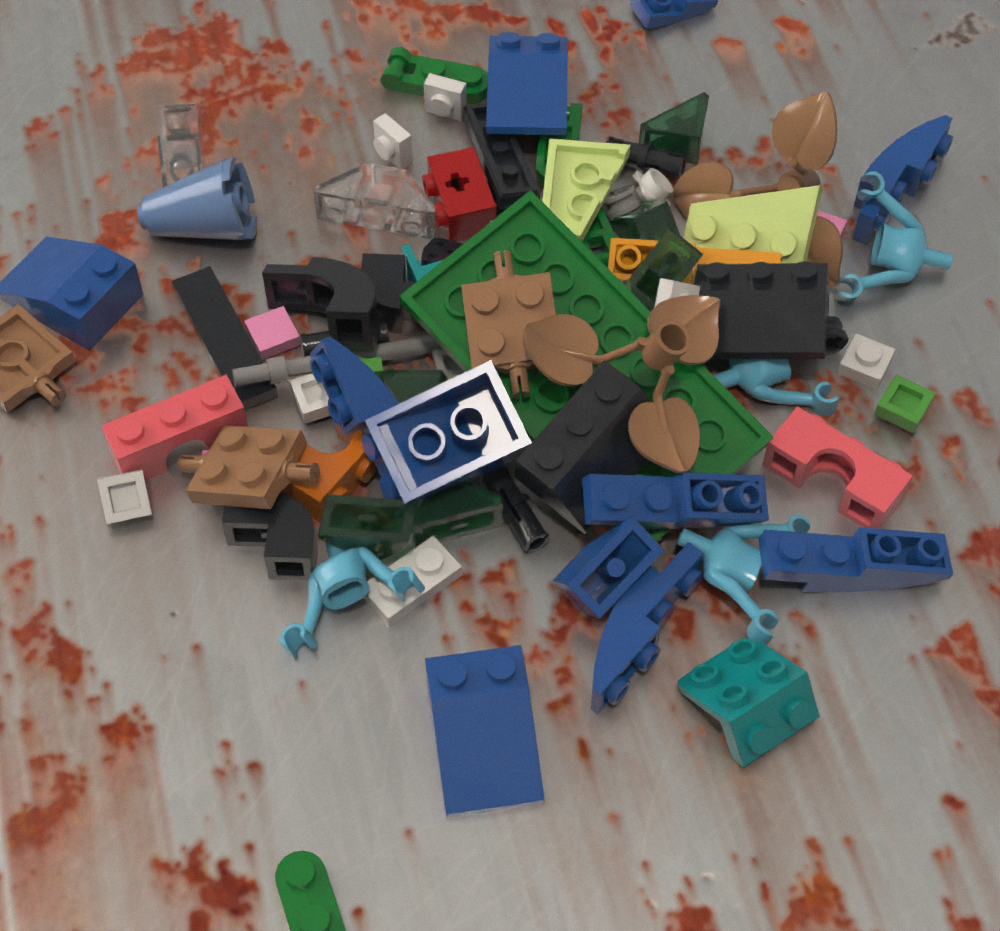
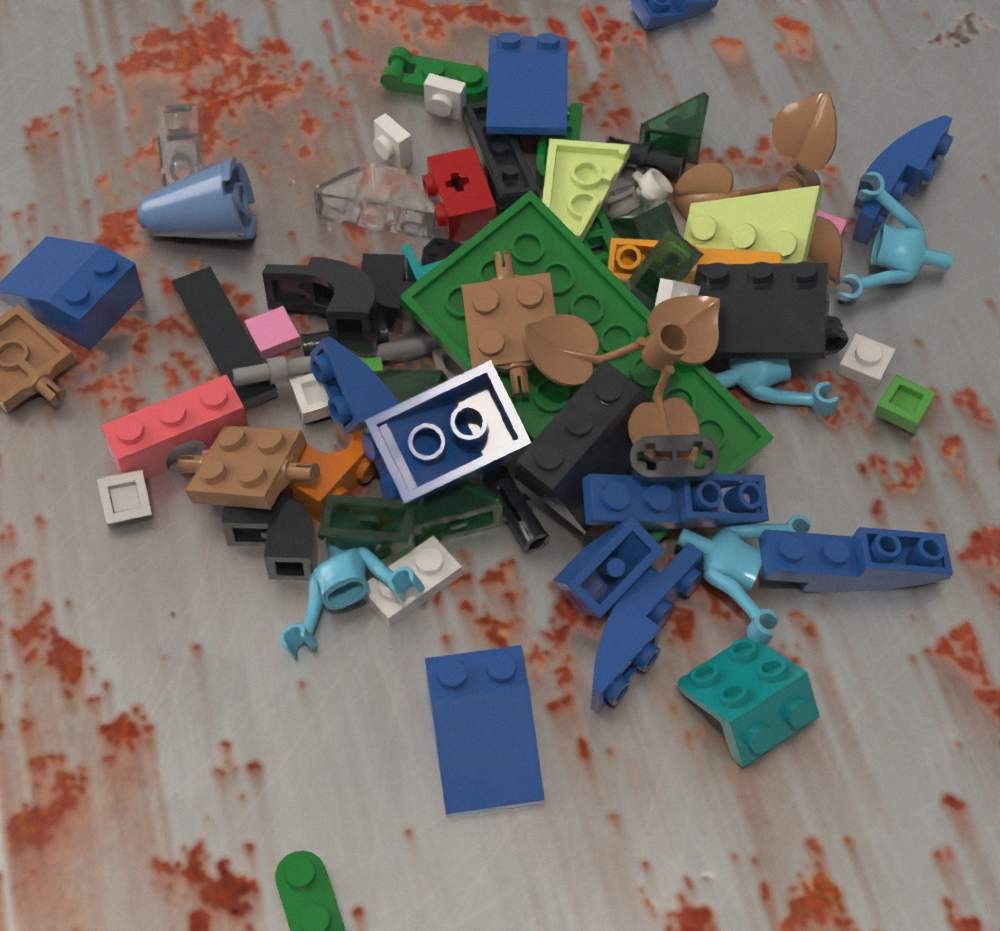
(673, 447): none -> black beam
(811, 446): coral arch -> none

